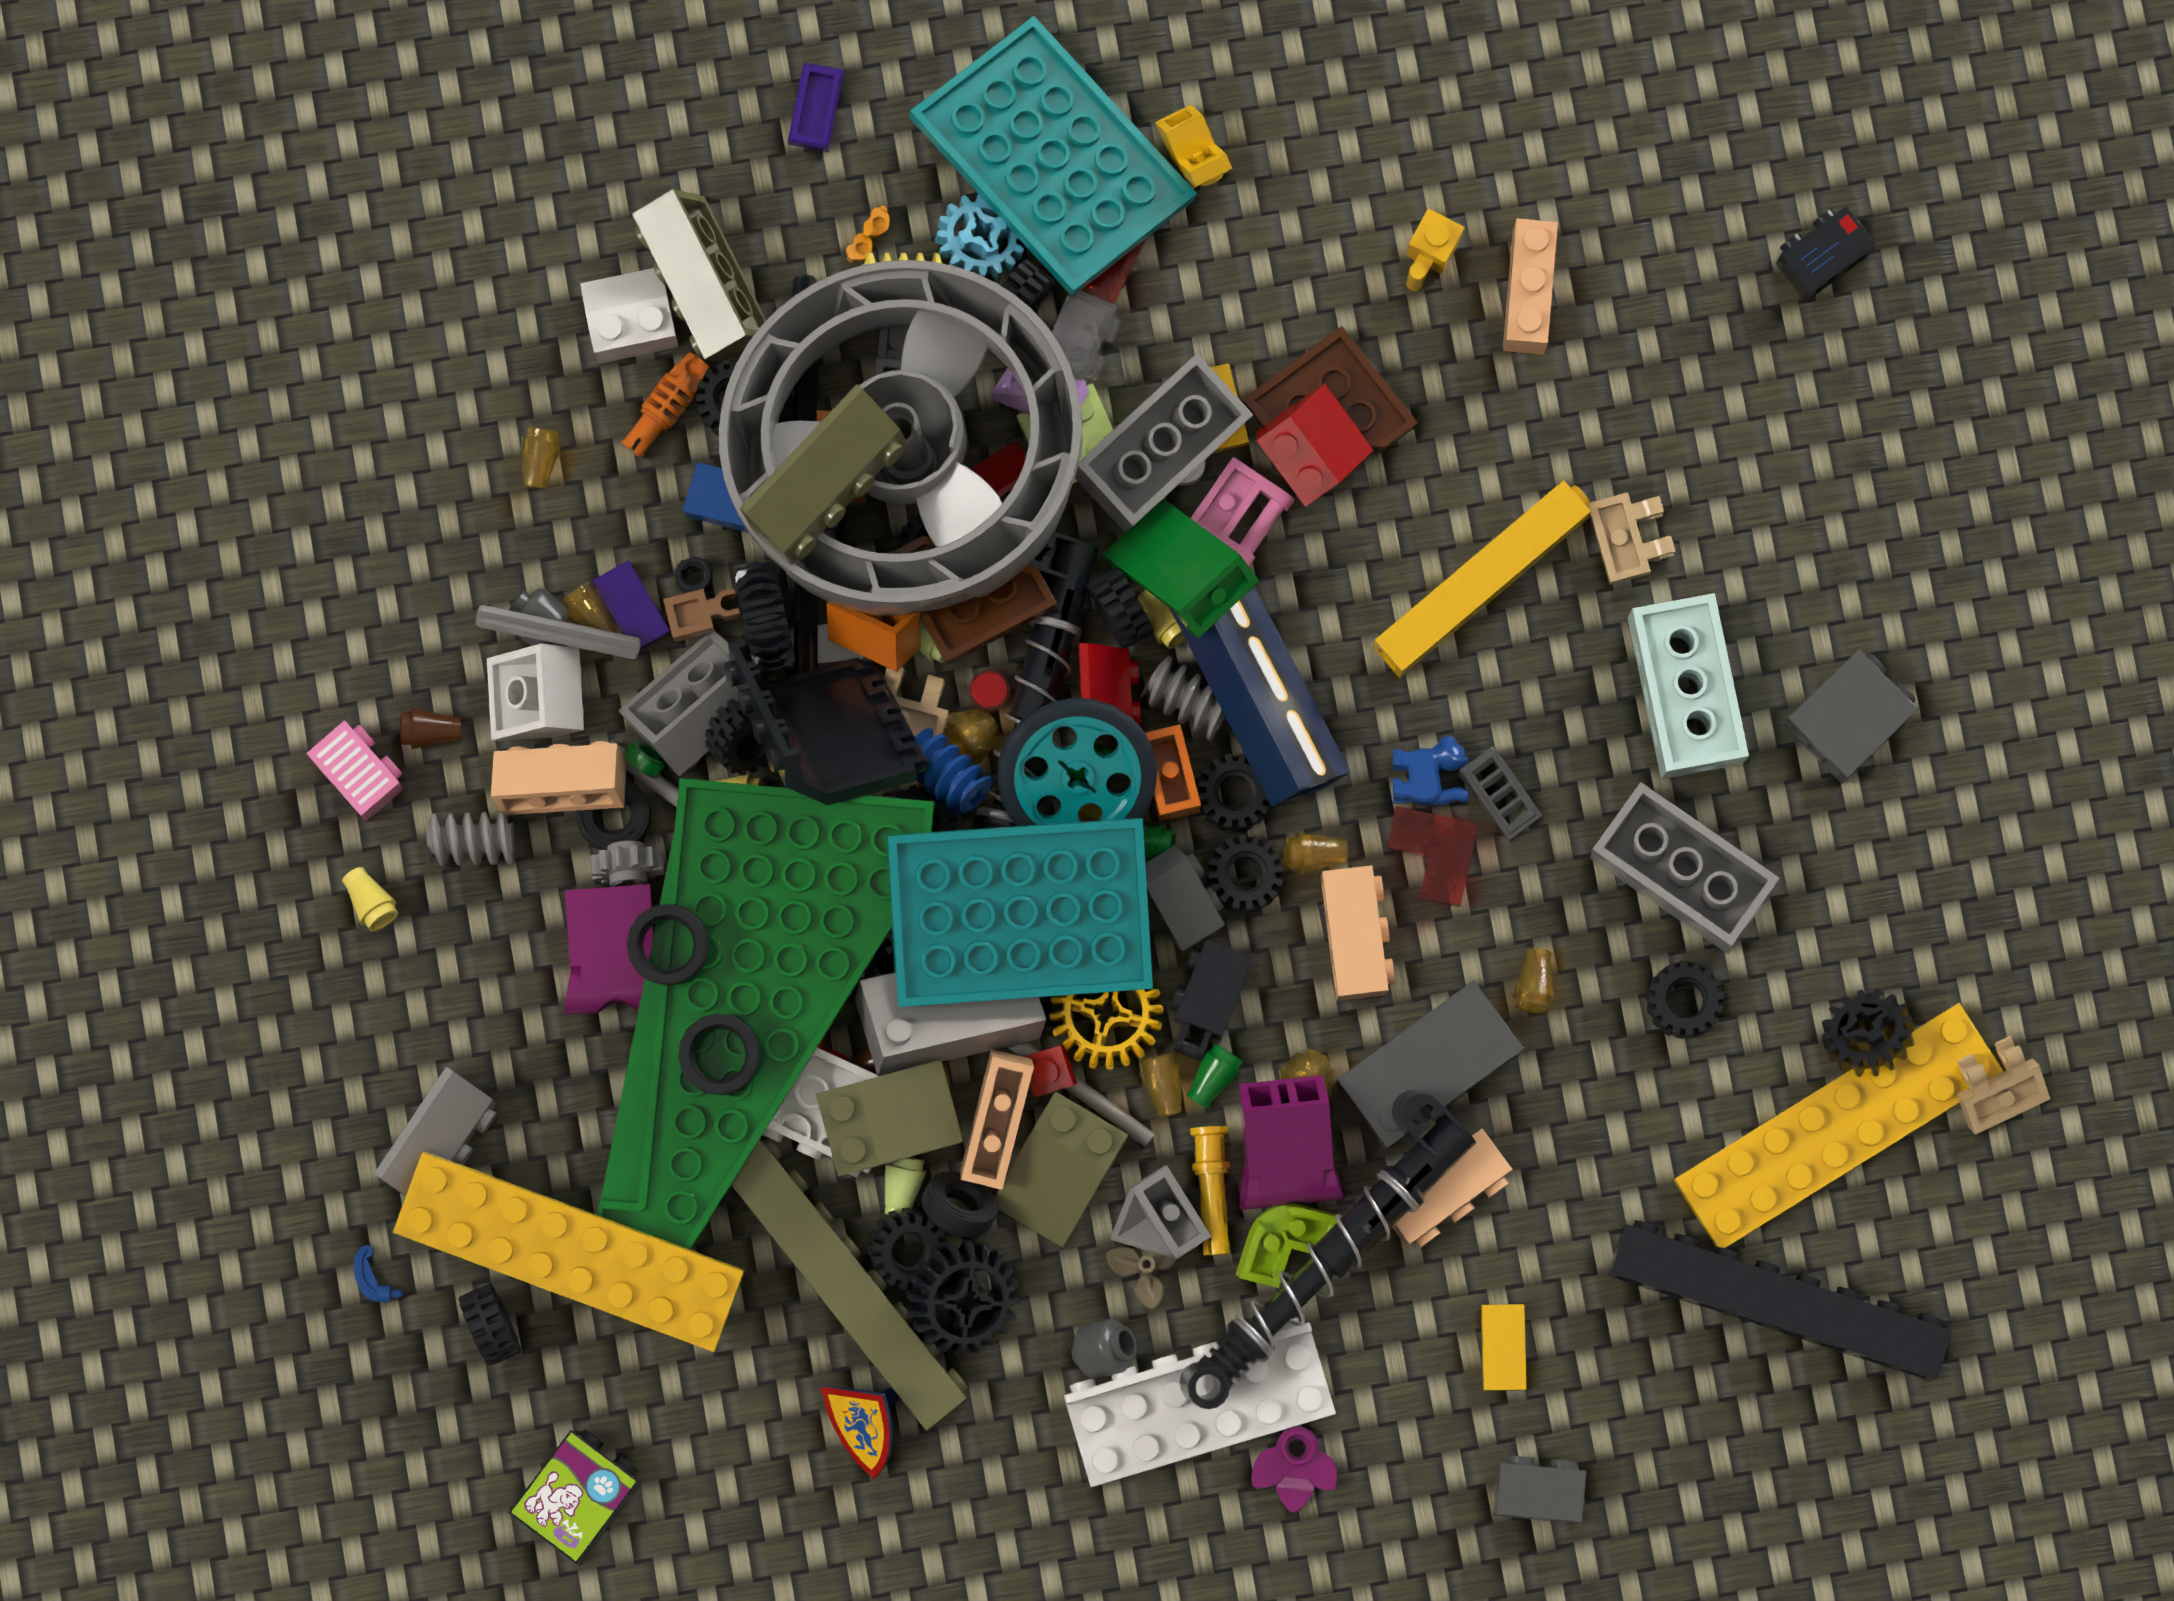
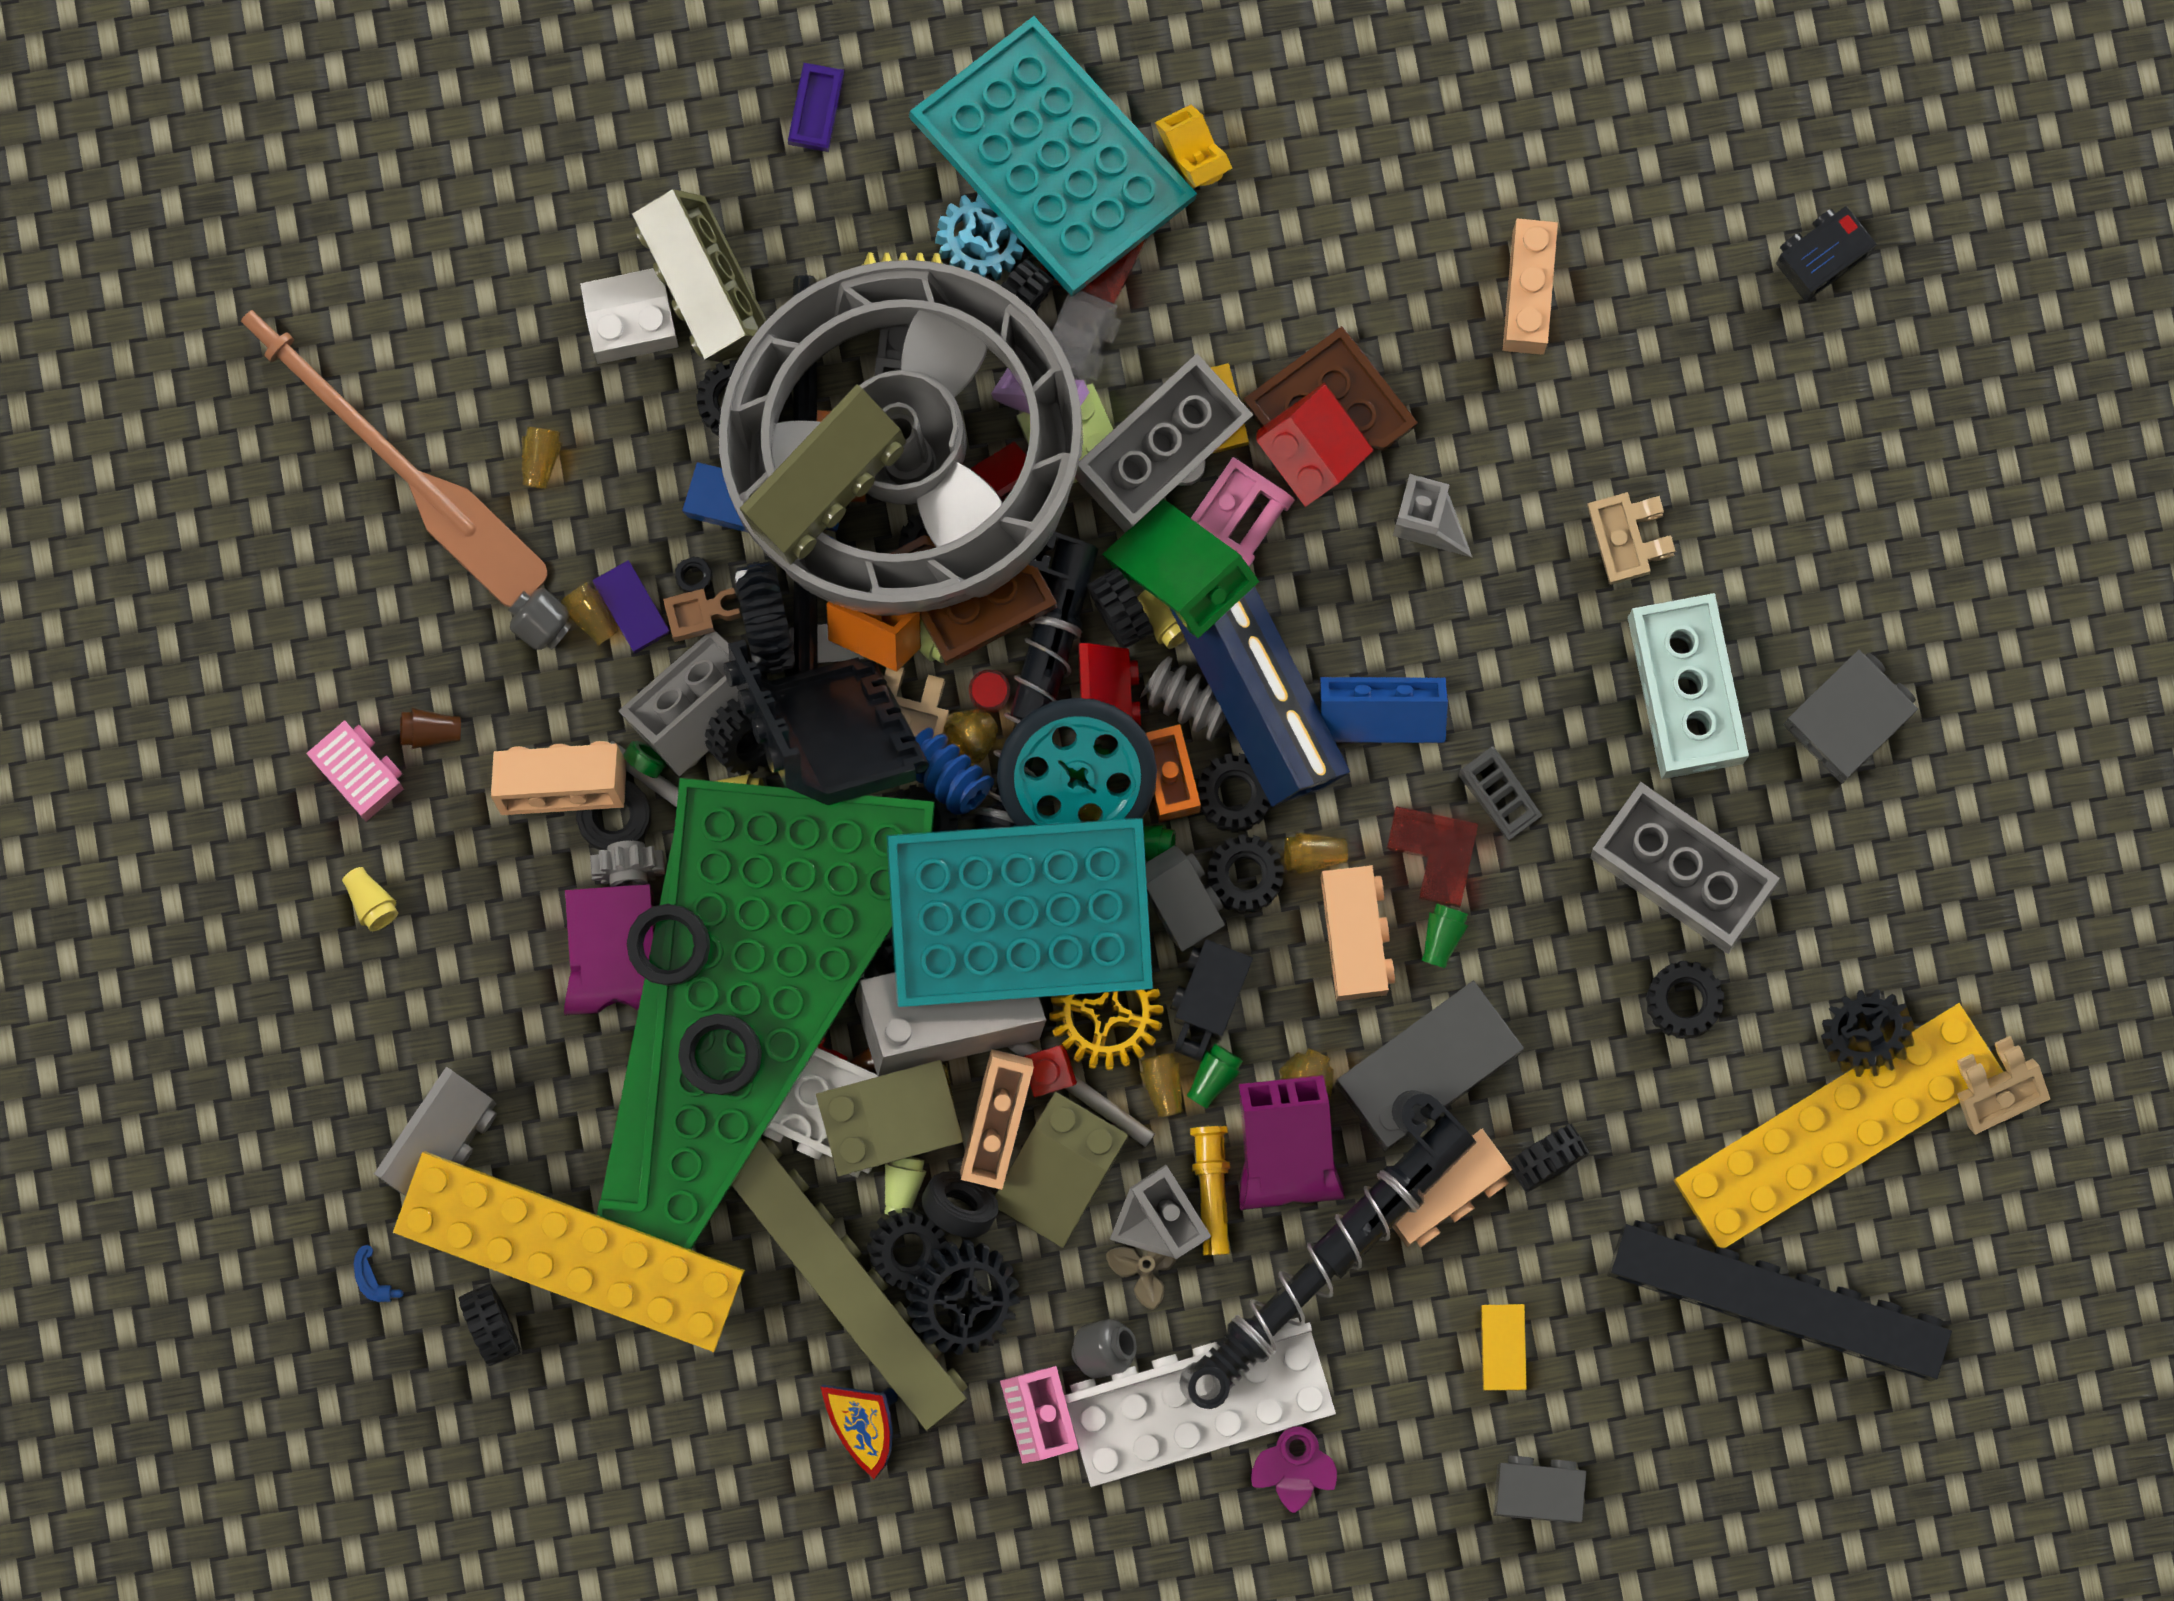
(447, 510): none -> nougat piece
(470, 839): light grey piece -> none
(535, 693): white slope -> none
(557, 632): light grey axle -> none
(576, 1495): brick -> none
(666, 403): orange hinge -> none
(873, 228): light orange piece -> none
(1039, 1415): none -> bright pink brick
(1275, 1235): lime plate -> none
(1385, 709): none -> blue panel
(1424, 779): blue animal -> none
(1429, 517): none -> light grey slope
(1432, 247): yellow brick -> none
(1443, 934): none -> green cone
(1482, 578): yellow brick -> none
(1535, 984): clear yellow cone -> none
(1548, 1158): none -> black tyre

